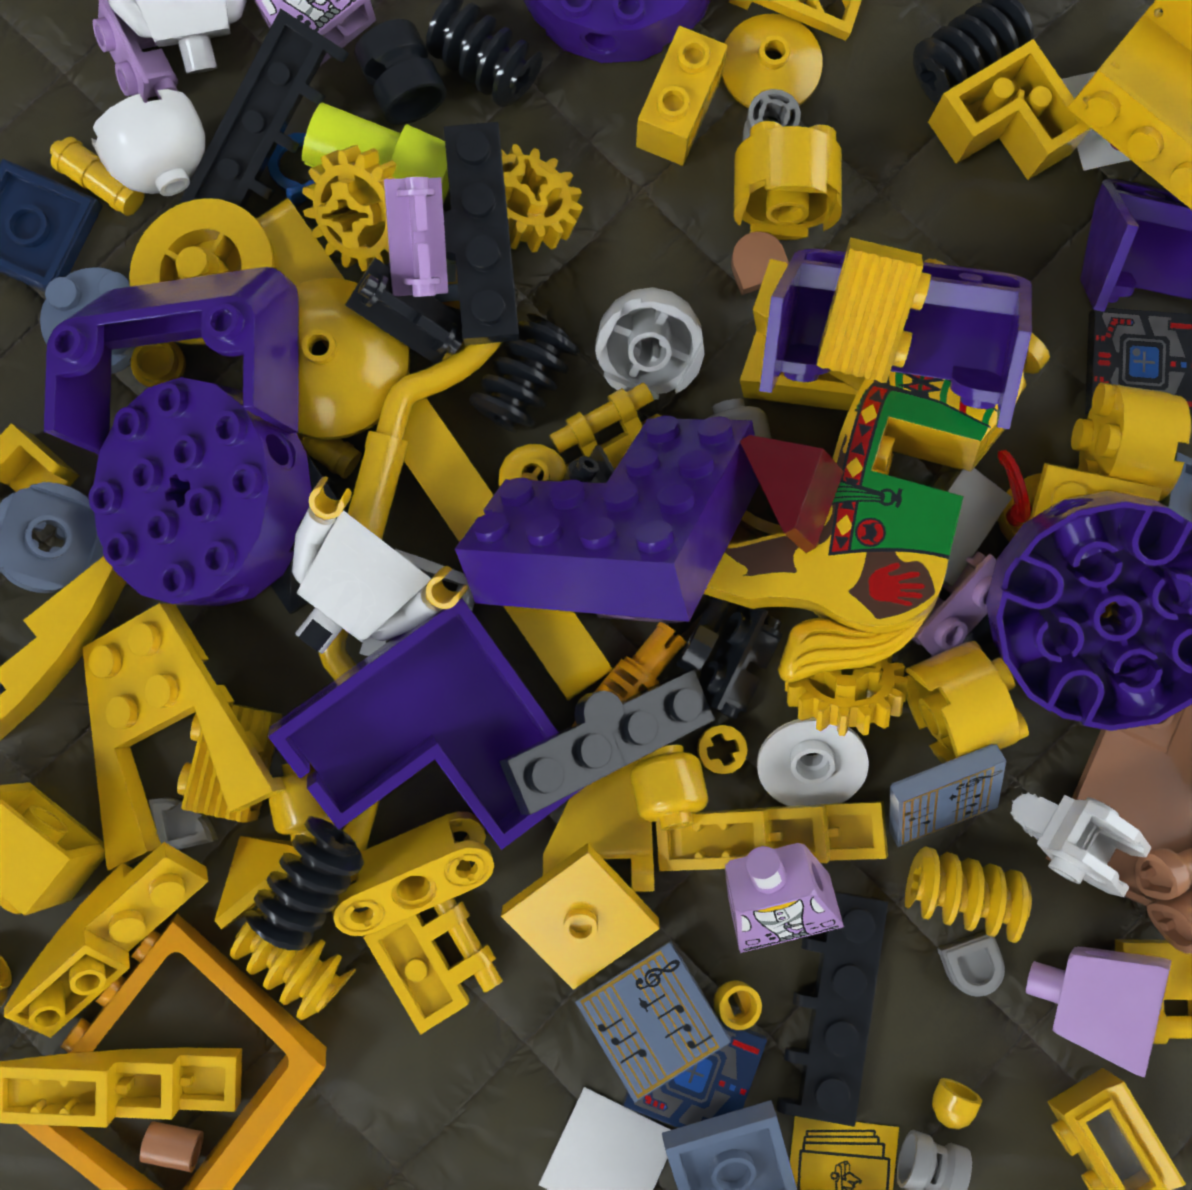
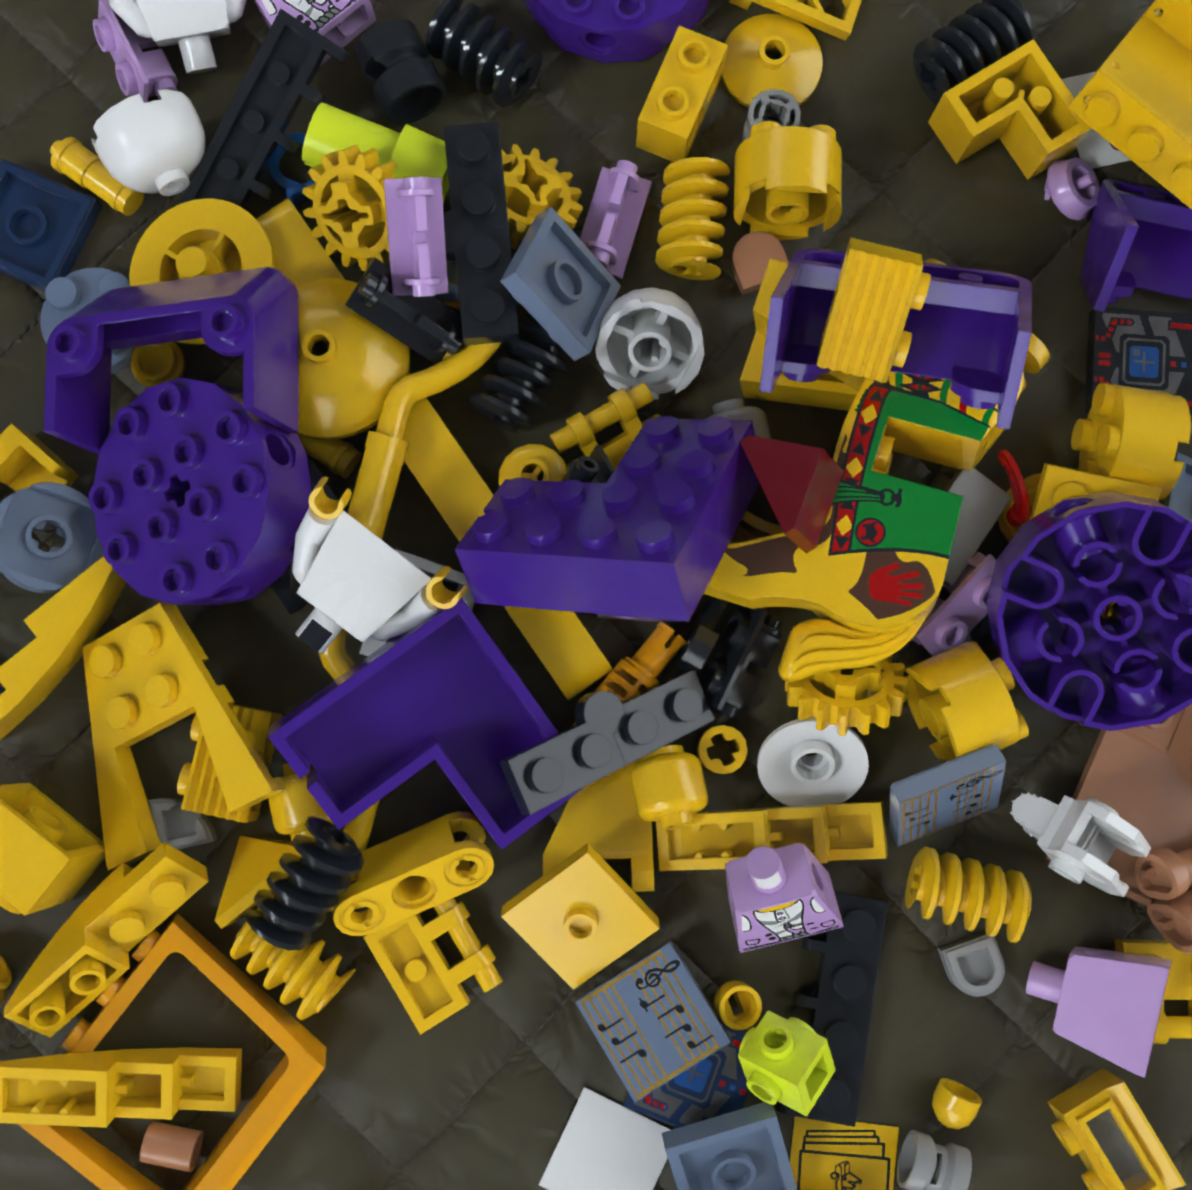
(561, 283): none -> sand blue plate
(615, 215): none -> lavender hinge
(687, 217): none -> yellow piece
(786, 1062): none -> neon yellow brick
(1072, 187): none -> lavender hat

